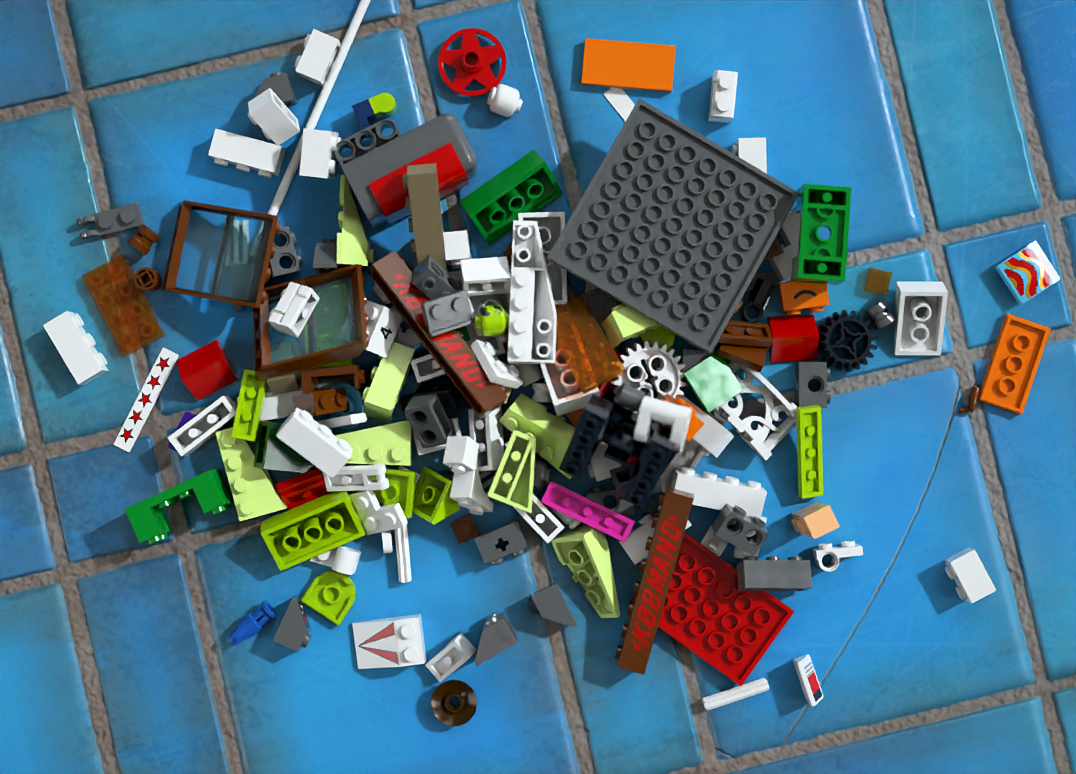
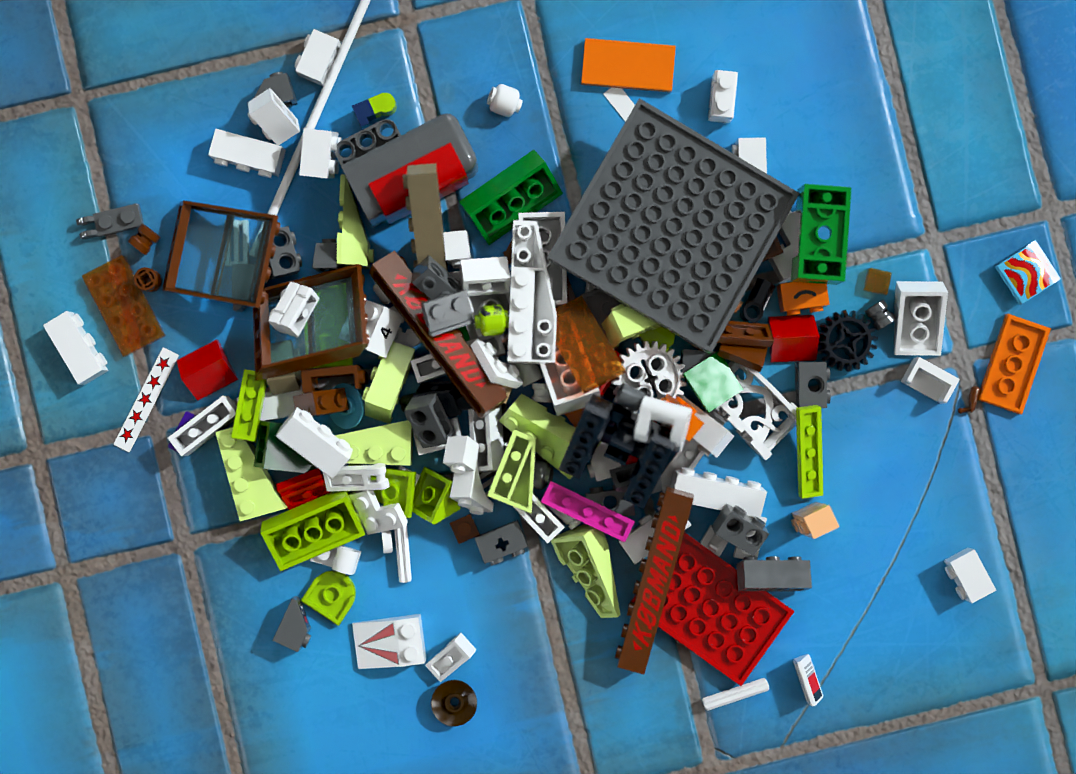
(150, 518): green plate -> none
(252, 624): blue piece -> none
(344, 420): white tile -> none
(472, 62): red wheel -> none
(495, 637): flat silver slope -> none
(552, 605): dark grey slope -> none
(847, 549): white plate -> none
(930, 380): none -> white panel

